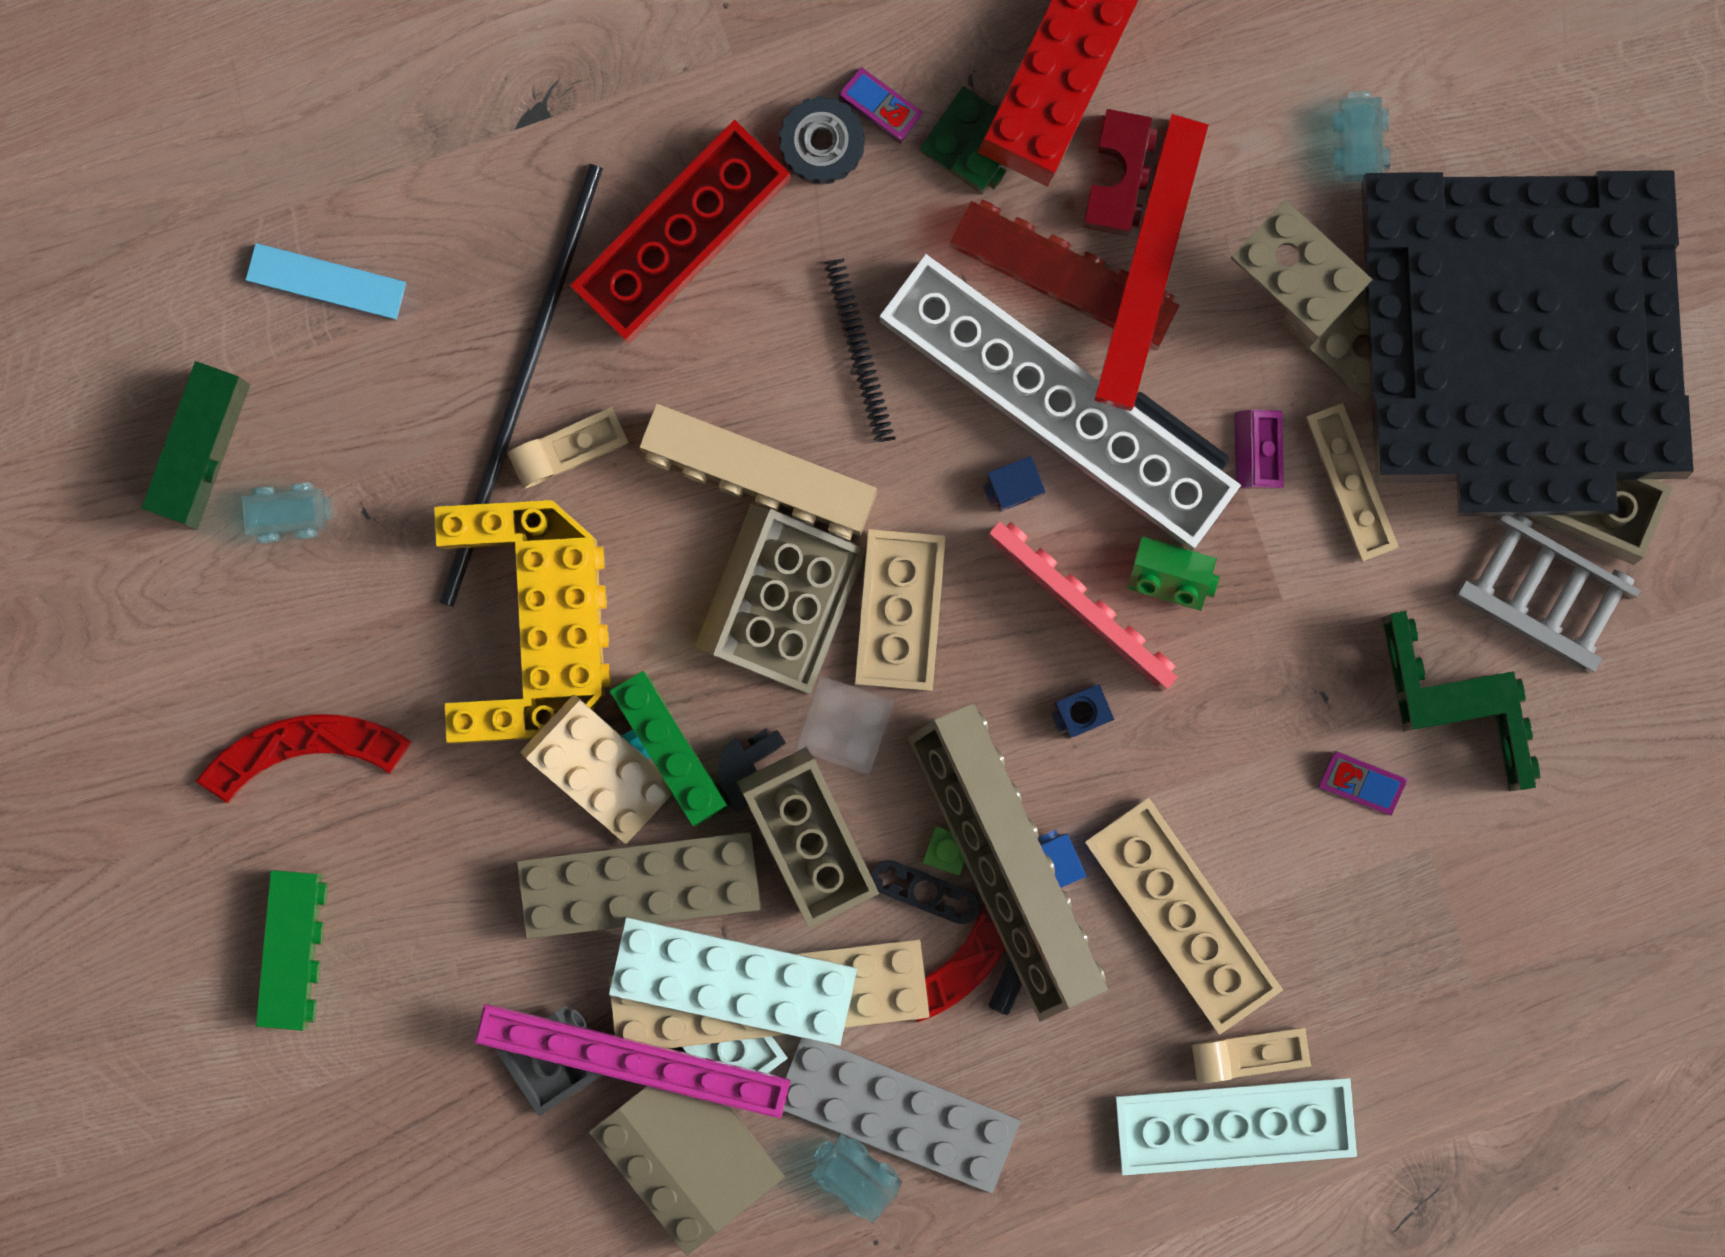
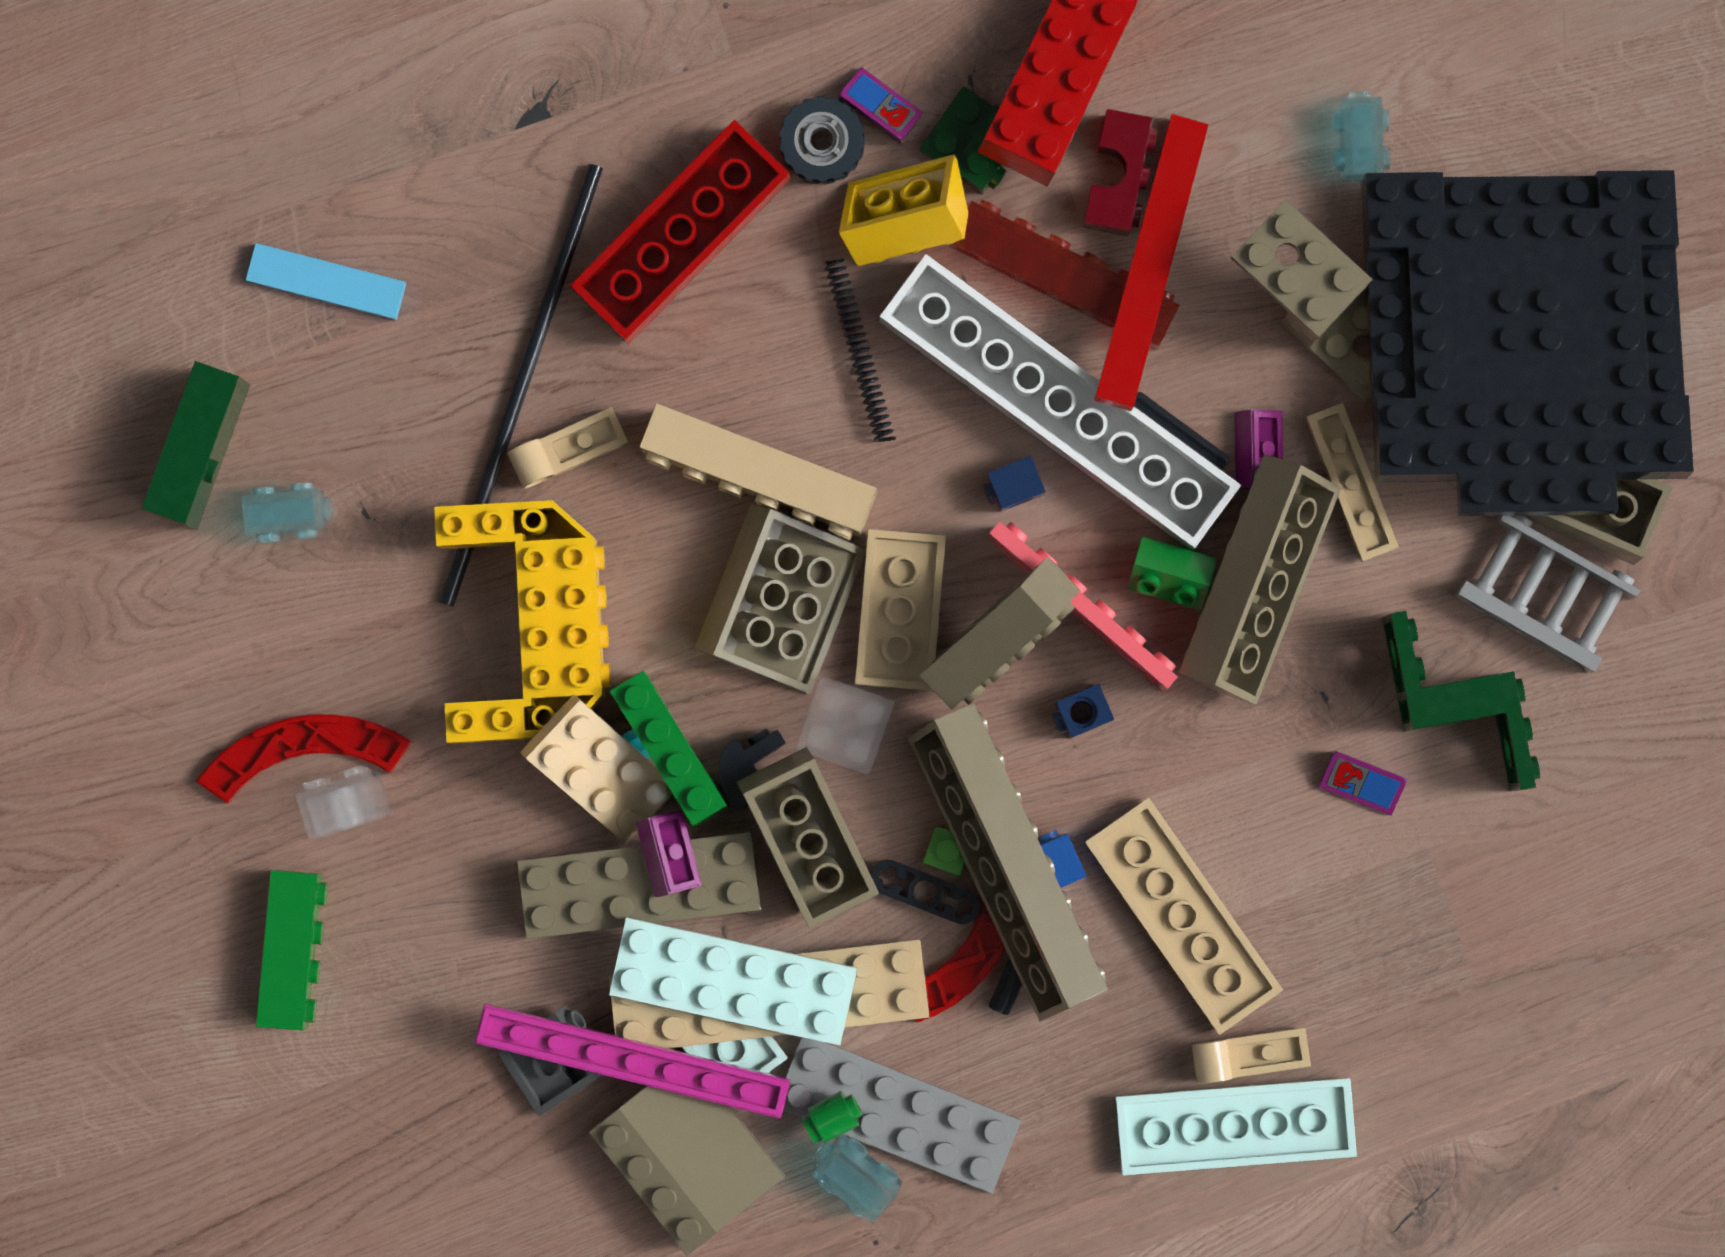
(343, 804): none -> clear brick
(668, 853): none -> magenta slope
(831, 1117): none -> green brick
(904, 211): none -> yellow slope
(1002, 635): none -> dark tan brick
(1260, 579): none -> dark tan brick

